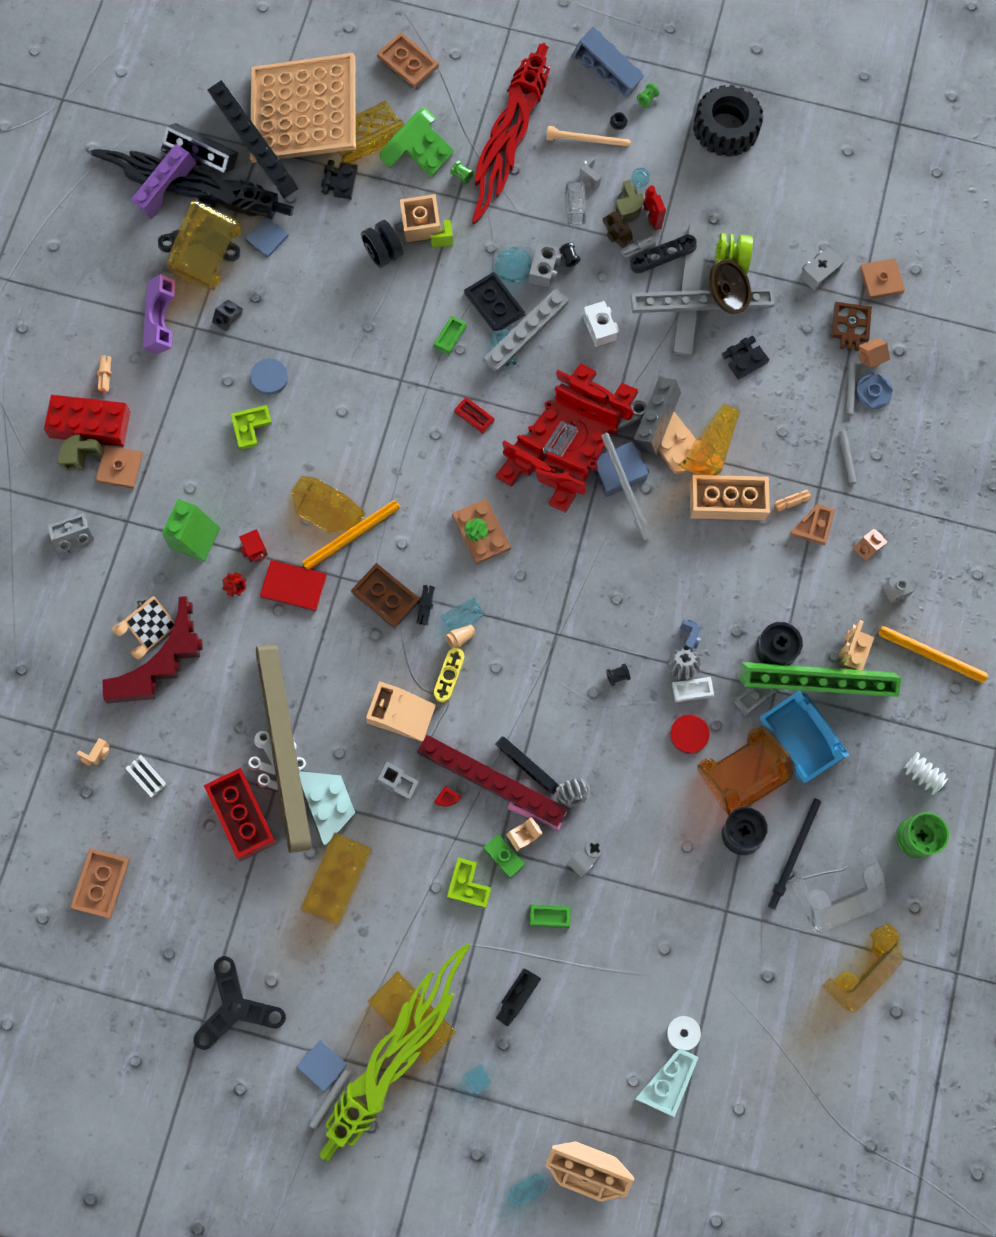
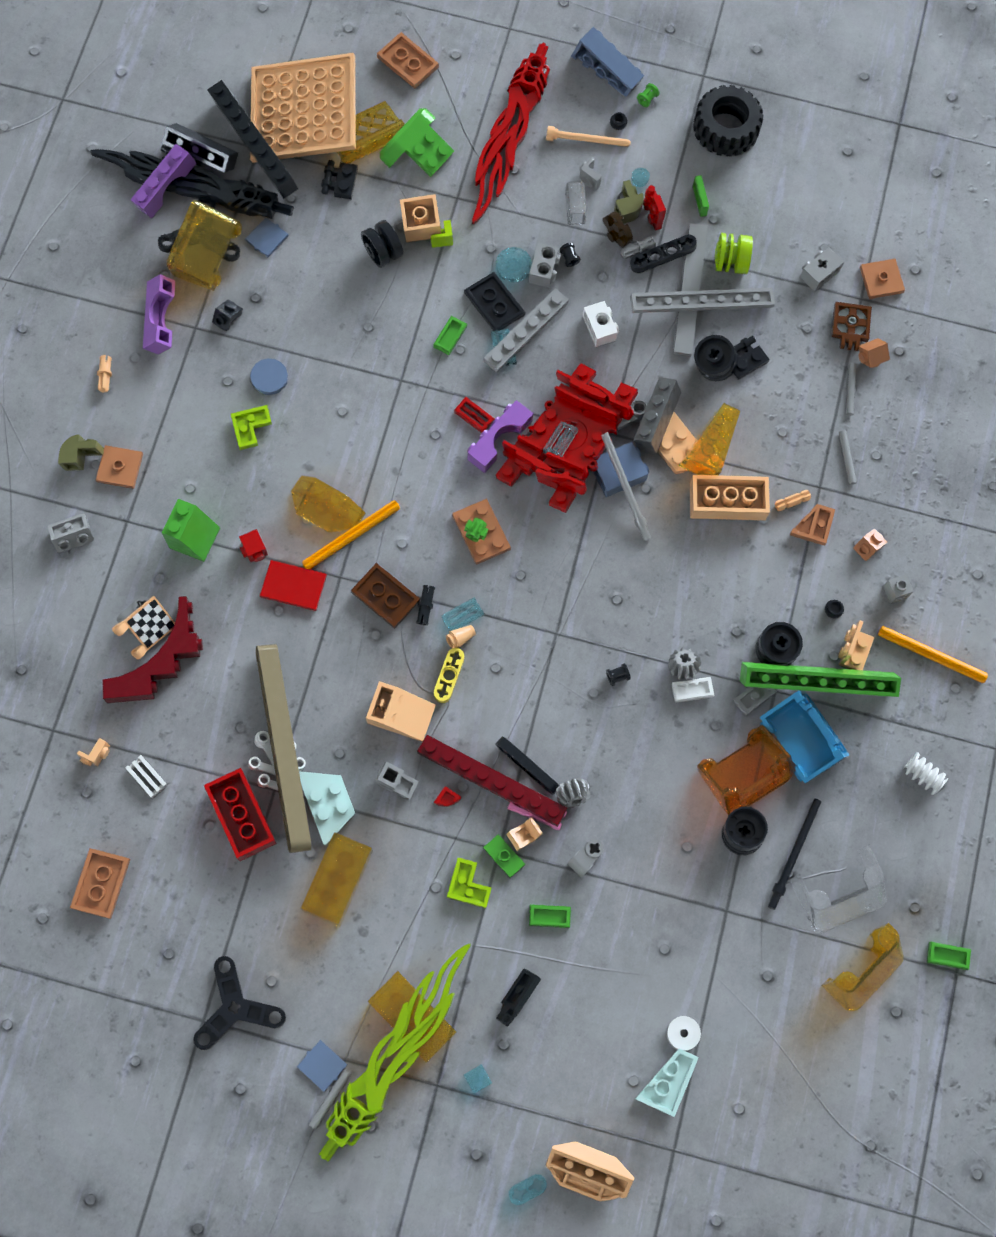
(89, 418): red brick -> none
(234, 584): red gear -> none
(461, 172): bright green bush -> none
(515, 419): none -> medium lavender arch
(689, 734): red tile -> none
(693, 639): sand blue bracket -> none
(700, 196): none -> bright green tile
(715, 347): none -> black wheel
(730, 286): dark brown dish -> none
(834, 609): none -> black plate
(873, 391): sand blue tile -> none
(933, 835): bright green wheel -> none
(948, 955): none -> bright green tile

